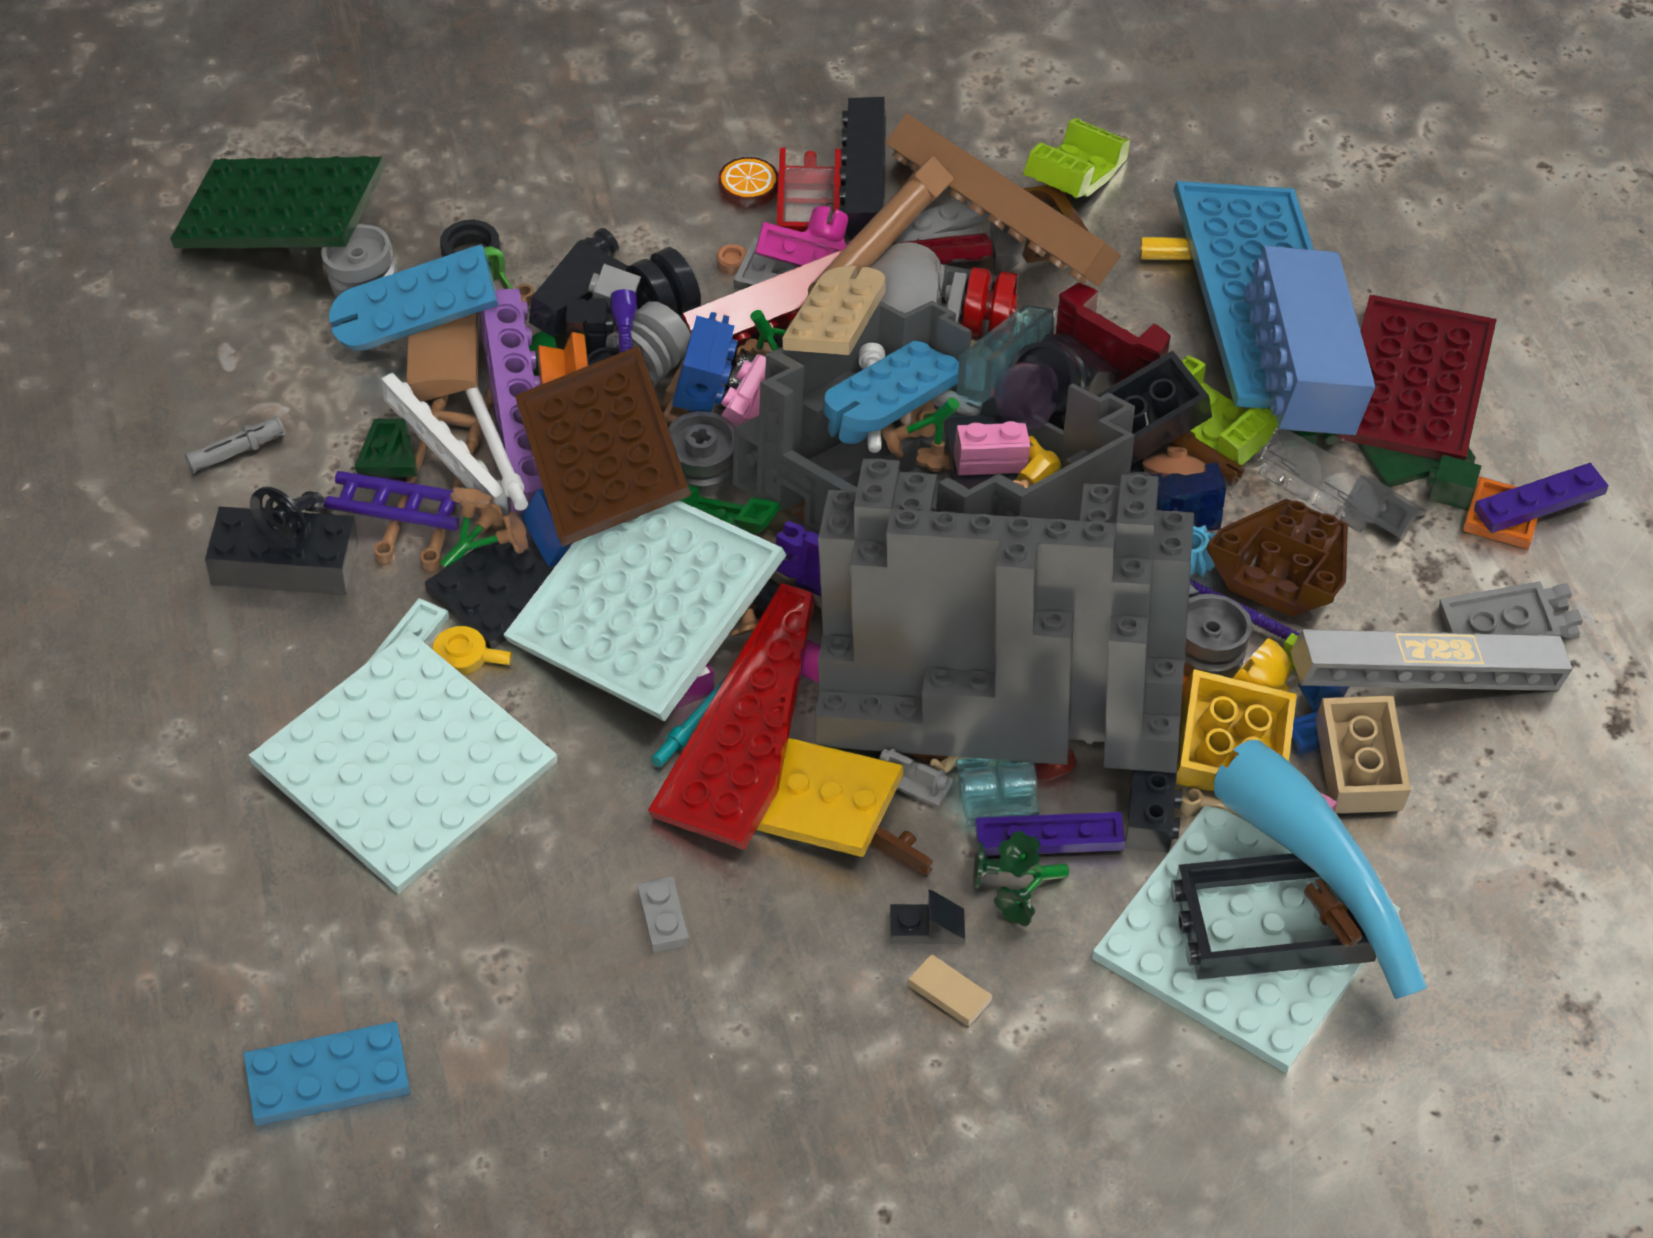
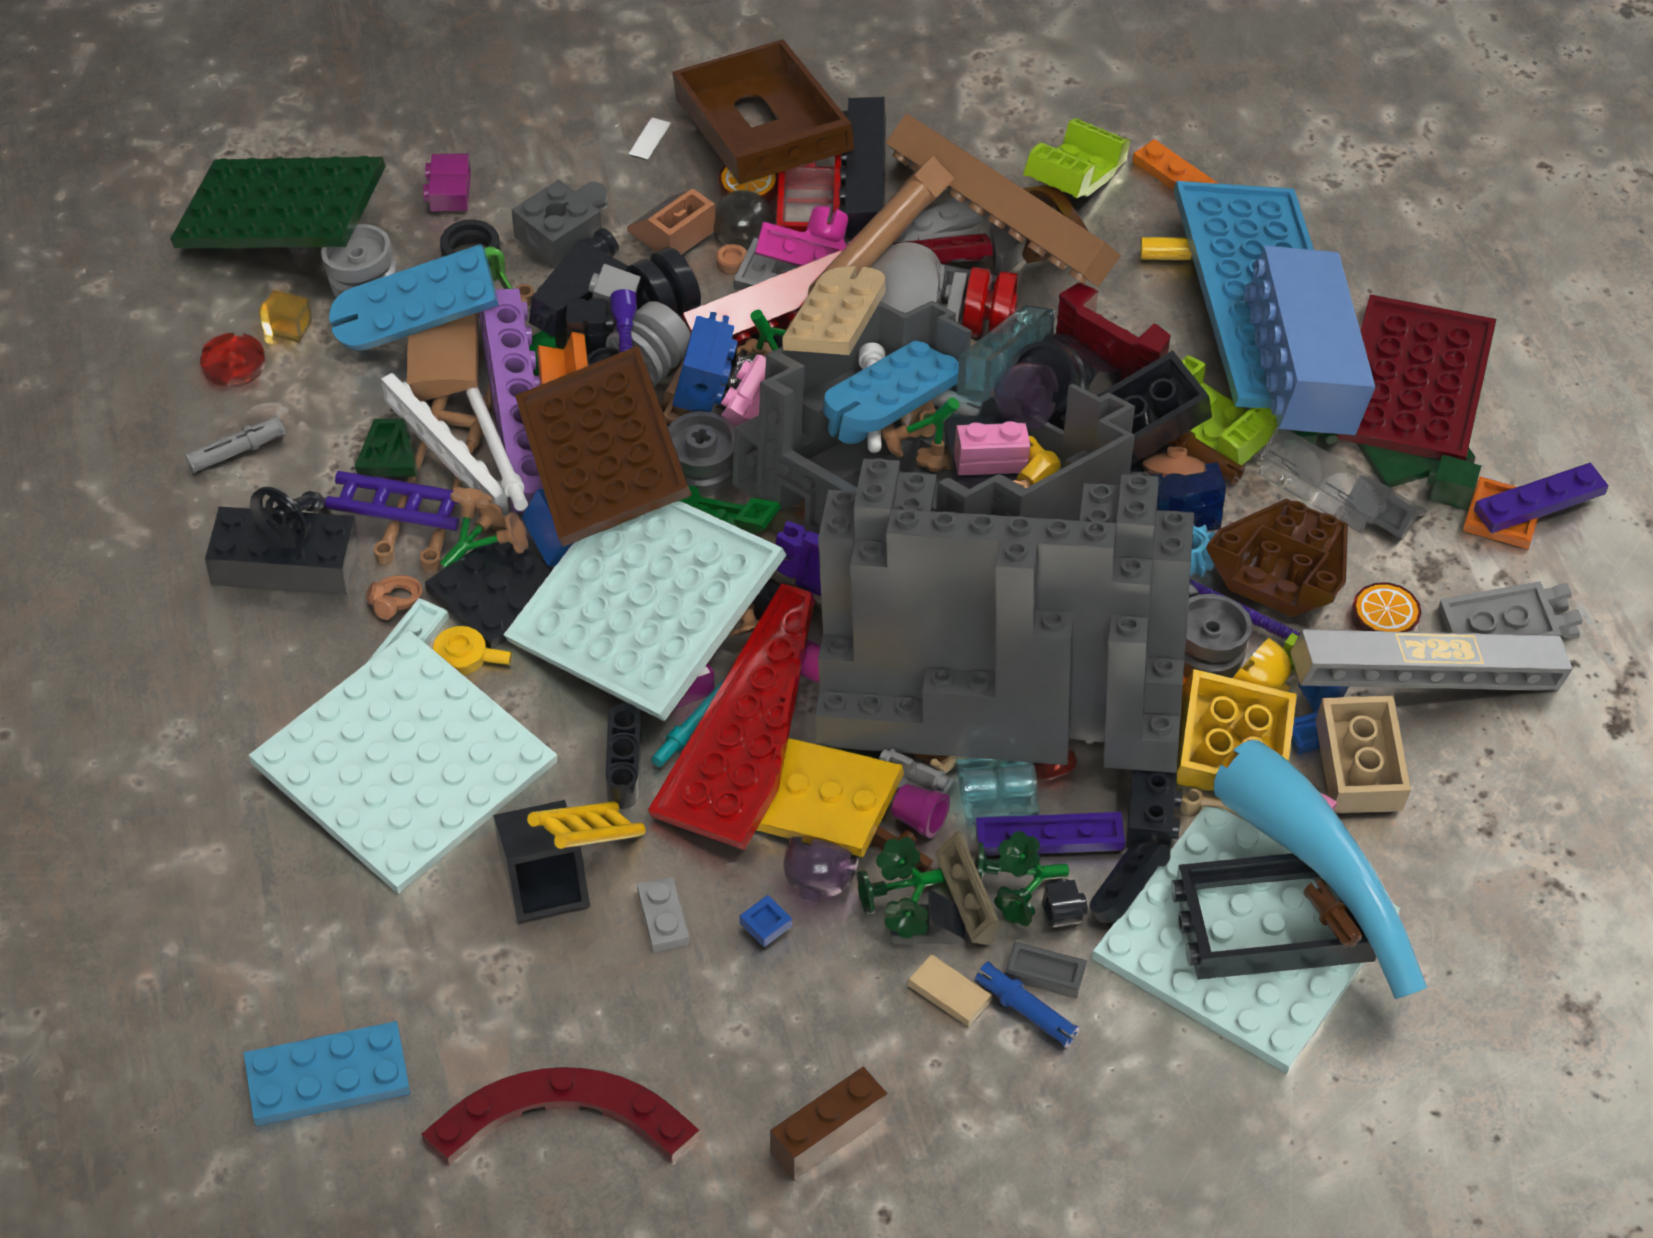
(232, 360): none -> clear red tile
(286, 316): none -> clear yellow brick
(387, 606): none -> nougat piece
(448, 182): none -> magenta brick
(537, 872): none -> black slope
(559, 218): none -> dark grey brick
(561, 1089): none -> dark red plate
(586, 824): none -> yellow bar
(623, 755): none -> black beam
(649, 138): none -> white sticker
(676, 222): none -> nougat slope
(741, 217): none -> clear smoke cylinder
(765, 921): none -> blue plate
(807, 122): none -> reddish brown panel
(818, 868): none -> clear purple cylinder
(828, 1123): none -> reddish brown brick
(899, 862): none -> dark green plant
(921, 809): none -> magenta piece
(967, 890): none -> dark tan slope
(1014, 995): none -> blue pin
(1046, 969): none -> dark grey tile
(1063, 903): none -> black plate
(1128, 880): none -> black plate
(1167, 165): none -> orange plate
(1386, 608): none -> light orange tile

